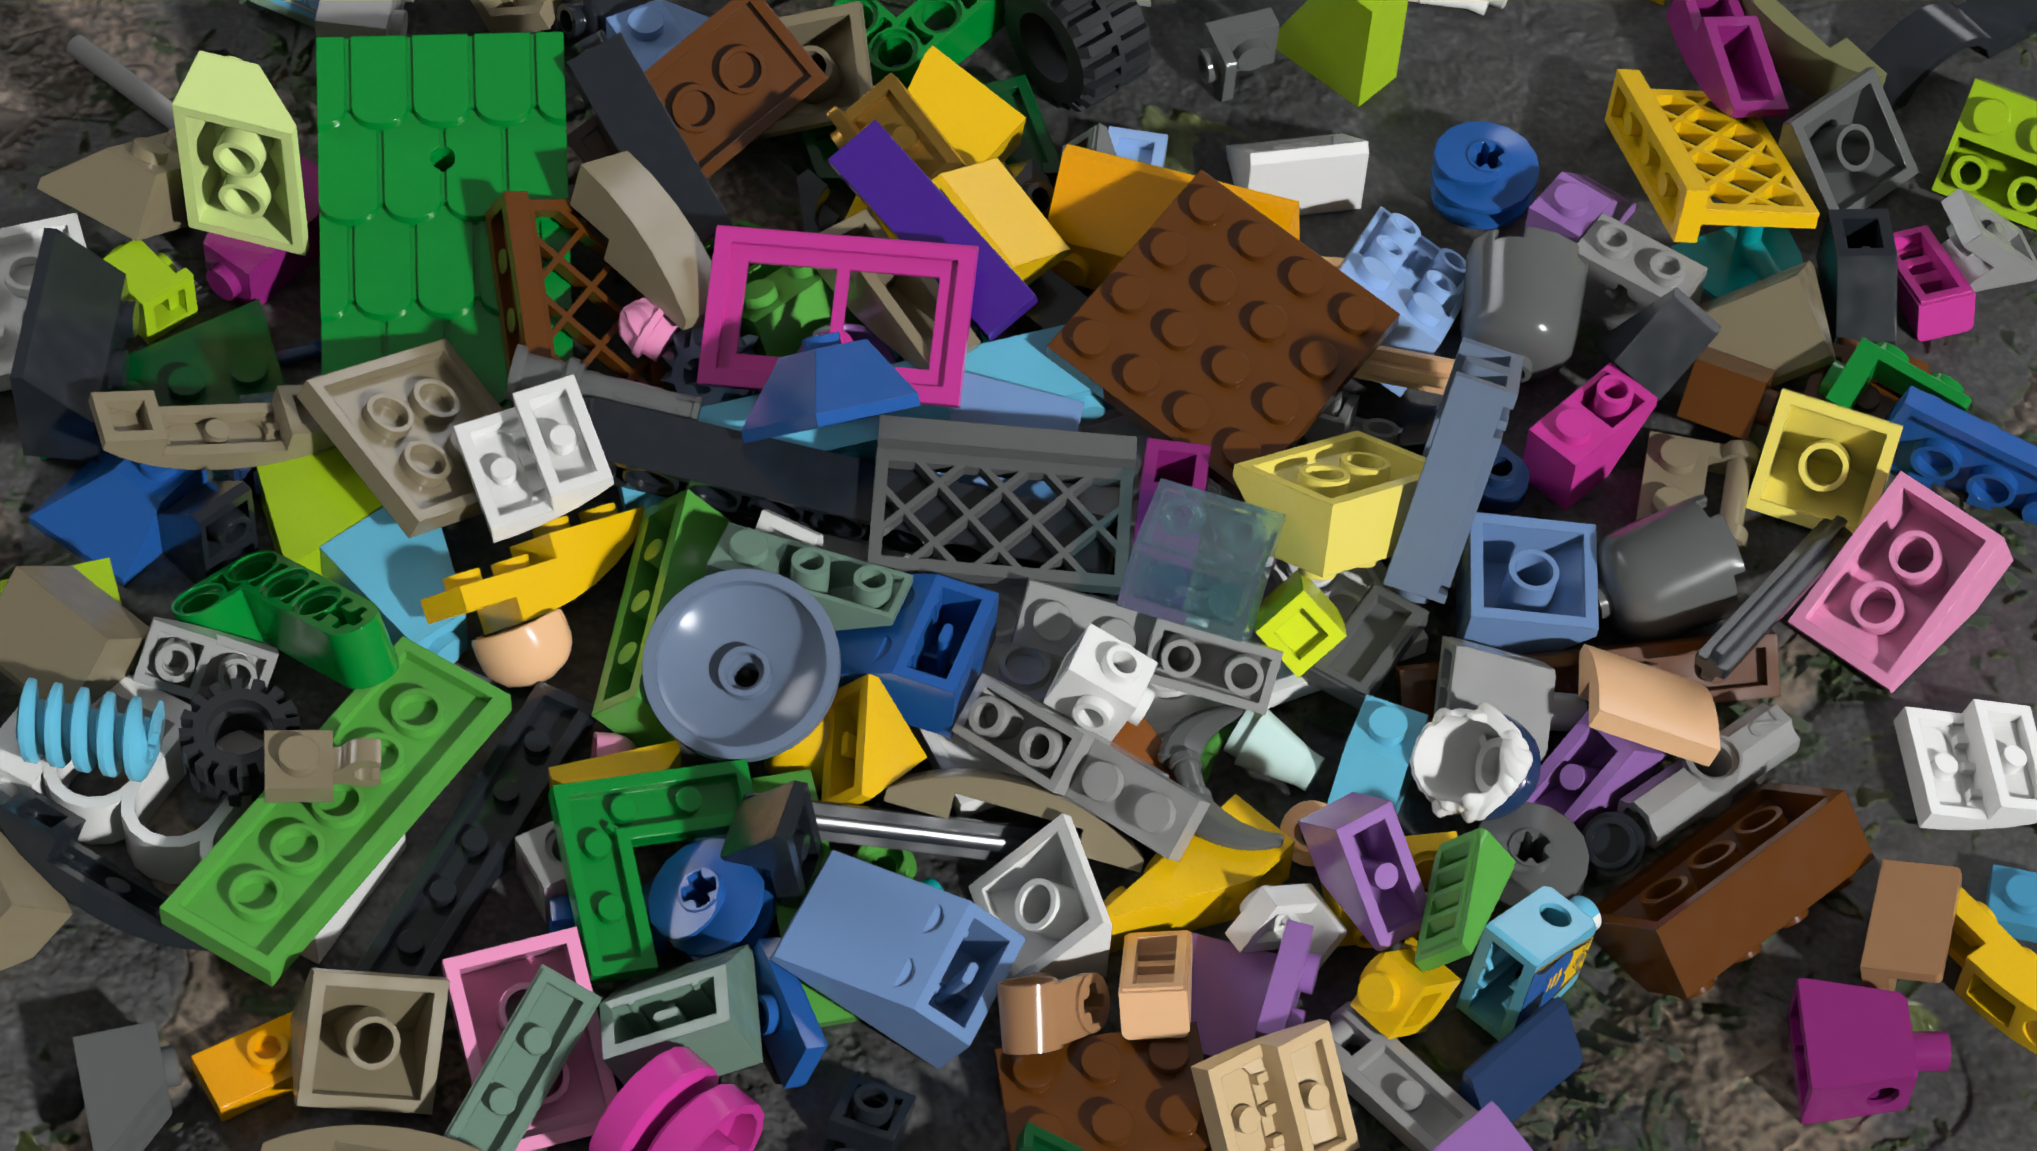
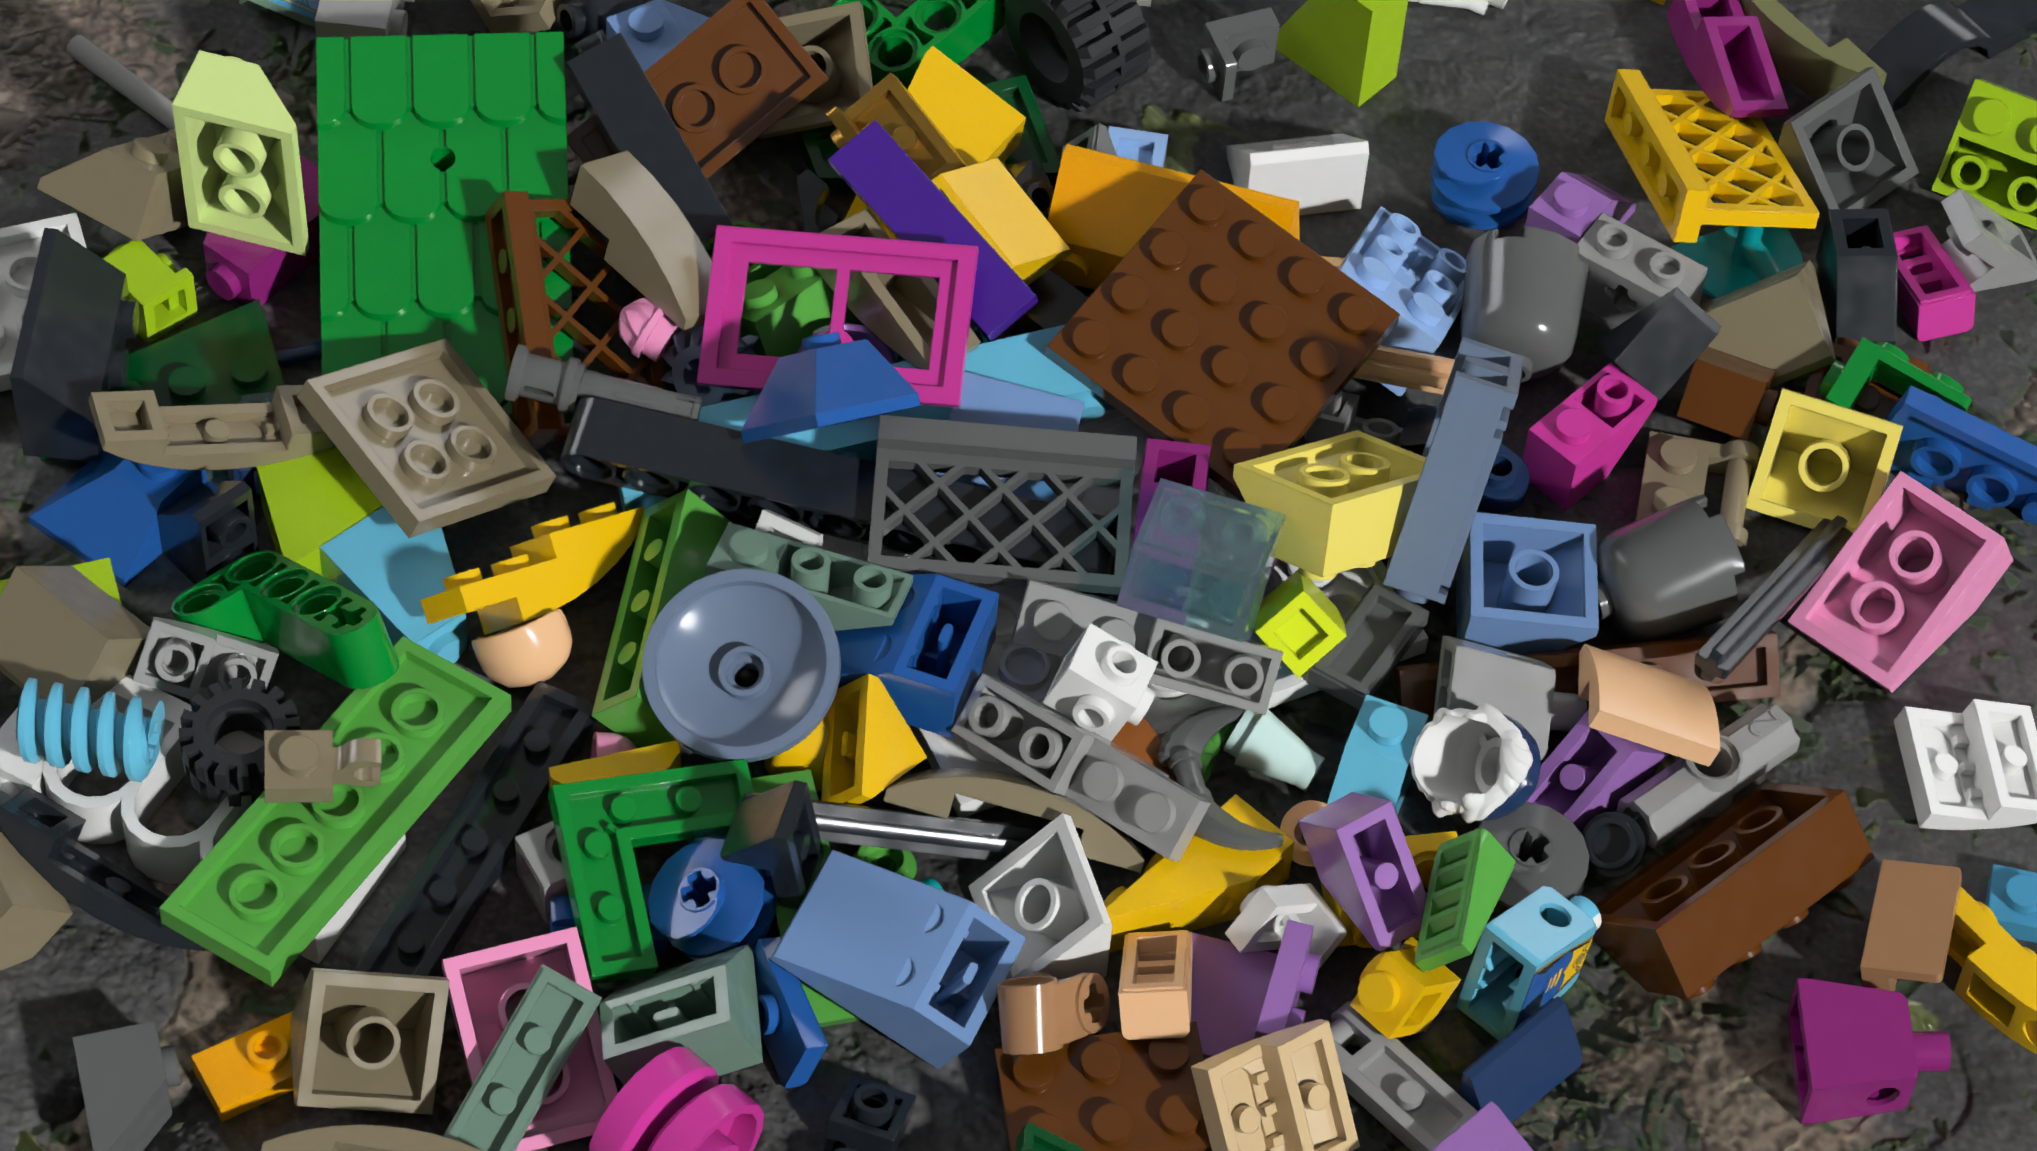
(534, 458): white slope -> none

